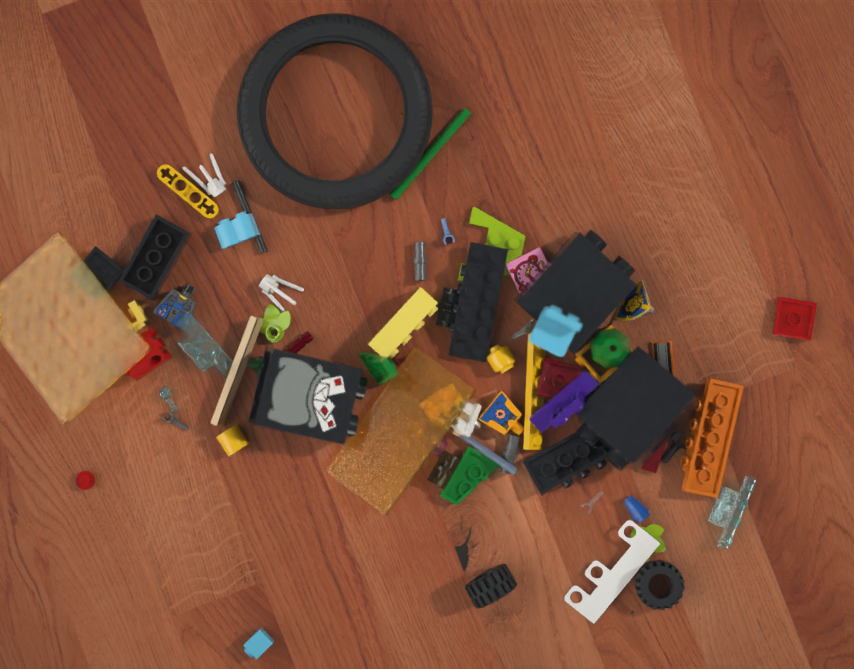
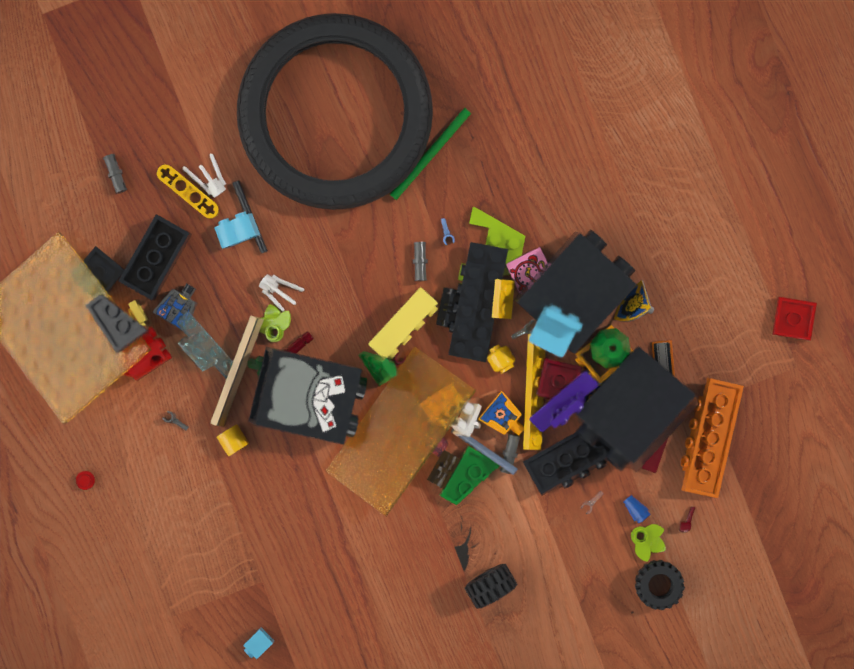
(115, 173): none -> dark grey pin
(115, 323): none -> black wing
(165, 393): clear light blue hand -> none
(503, 298): none -> yellow bracket
(613, 581): white piece -> none
(673, 449): black bar -> none
(686, 526): none -> dark red hand
(729, 509): clear light blue bracket -> none

